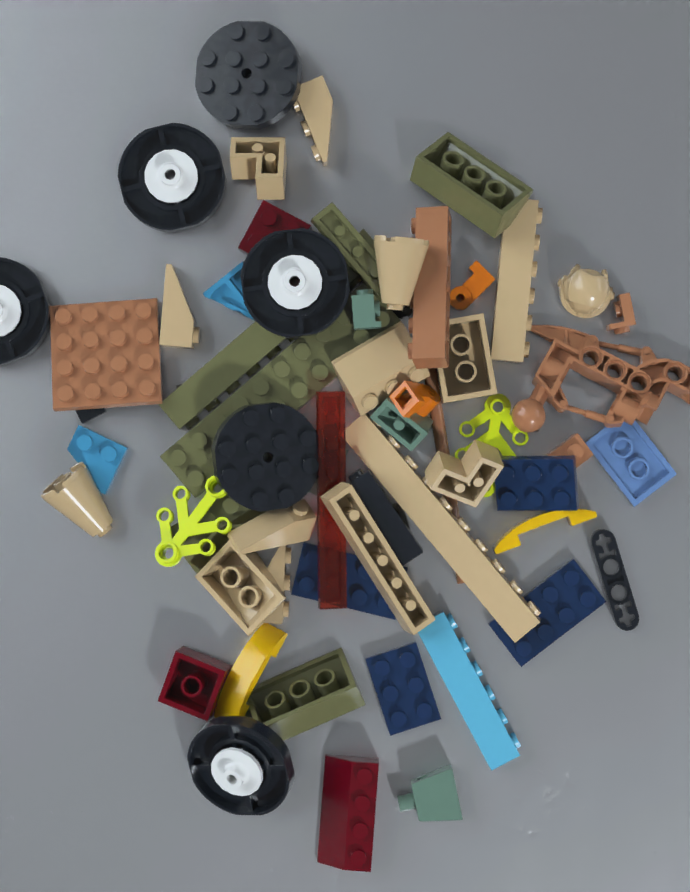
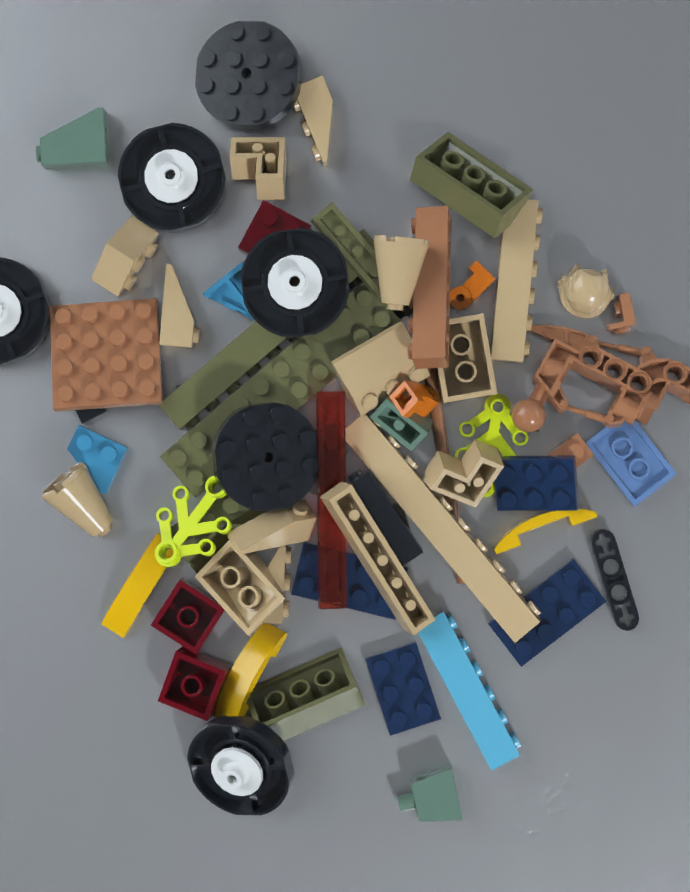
(76, 143): none -> sand green slope
(125, 256): none -> tan brick
(135, 590): none -> yellow slope
(188, 615): none -> dark red brick
(348, 812): dark red slope -> none
(365, 310): sand green brick -> none

